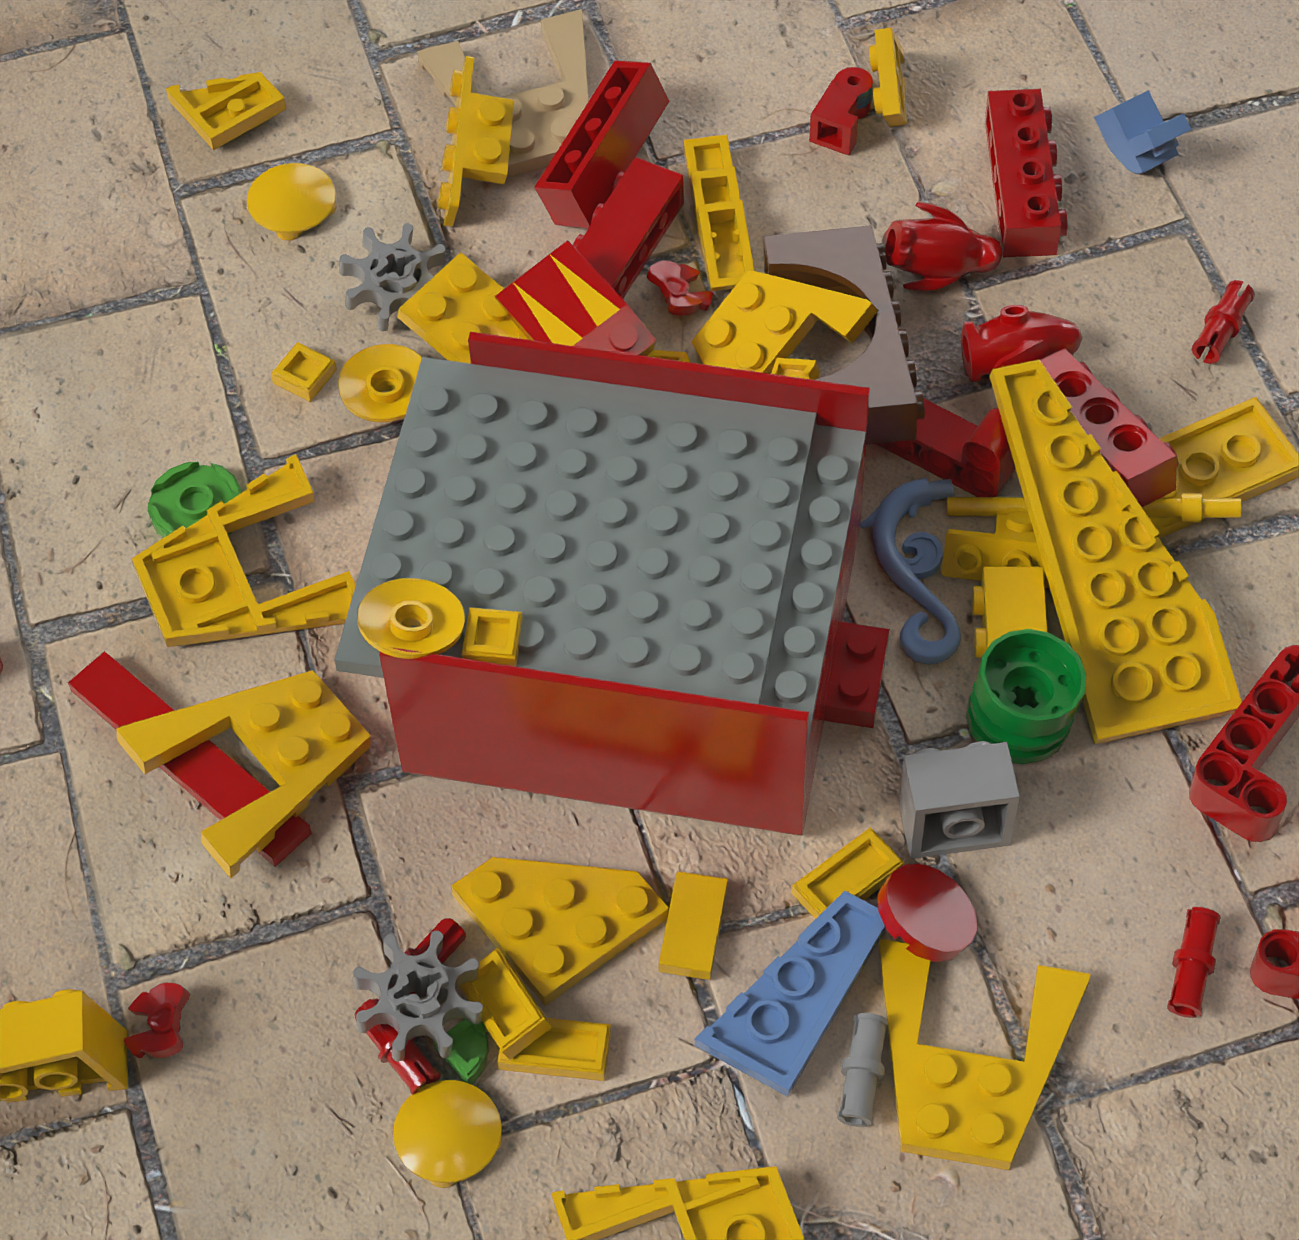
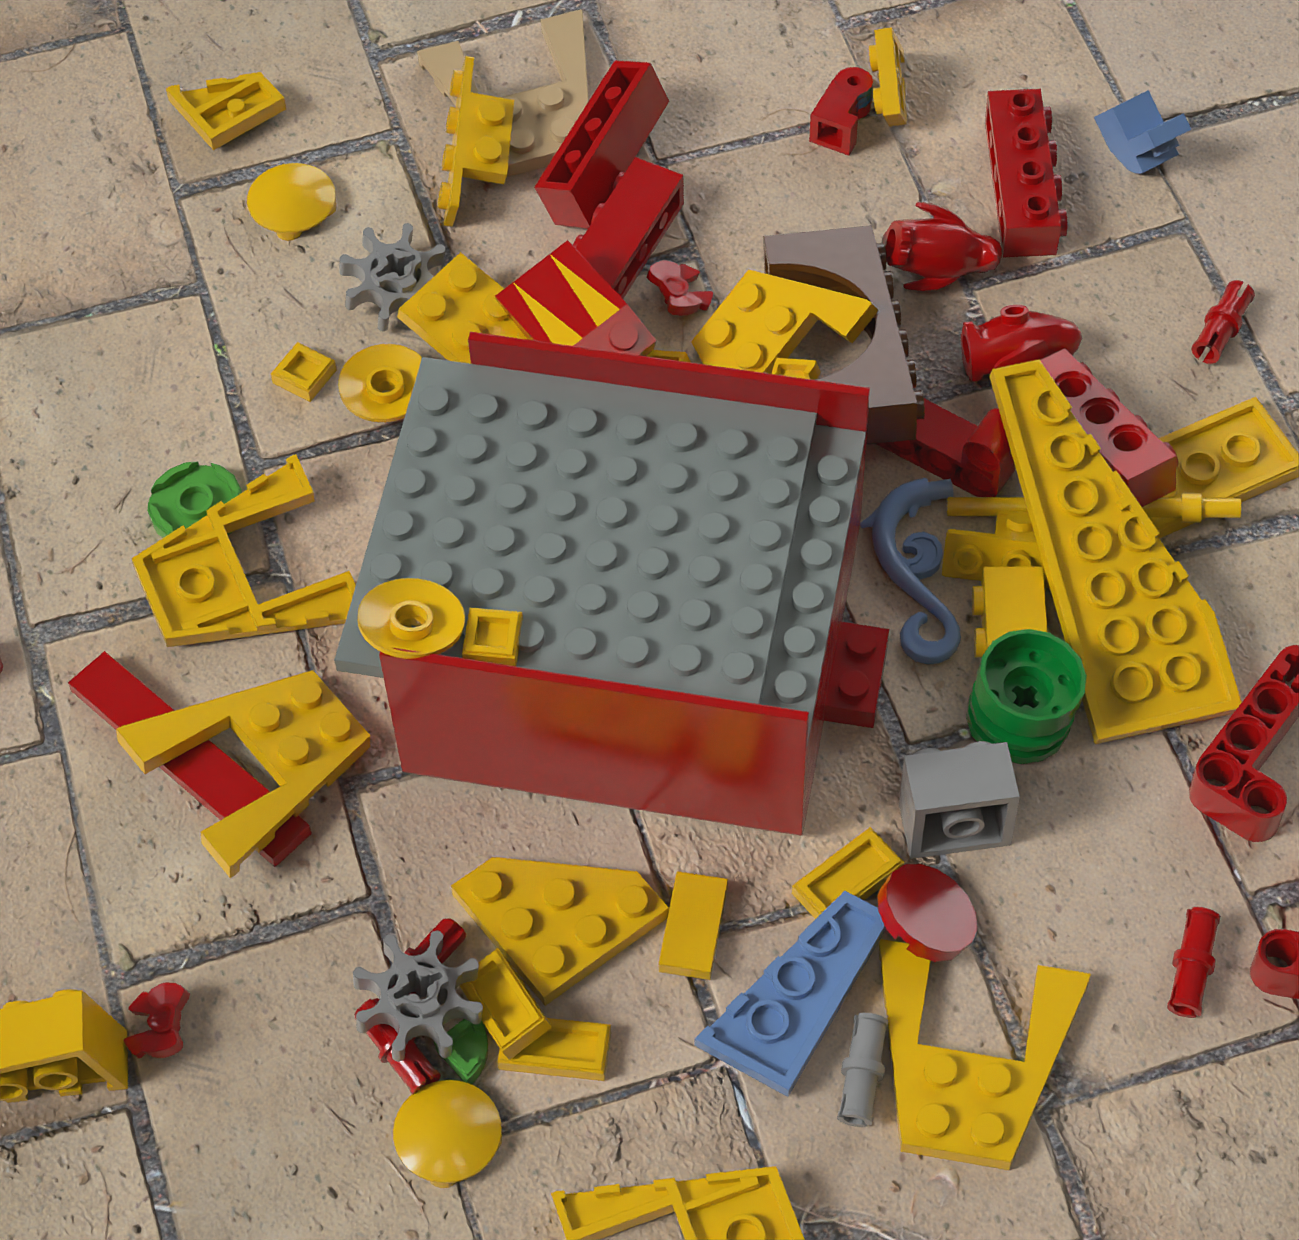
(718, 210): yellow slope -> none

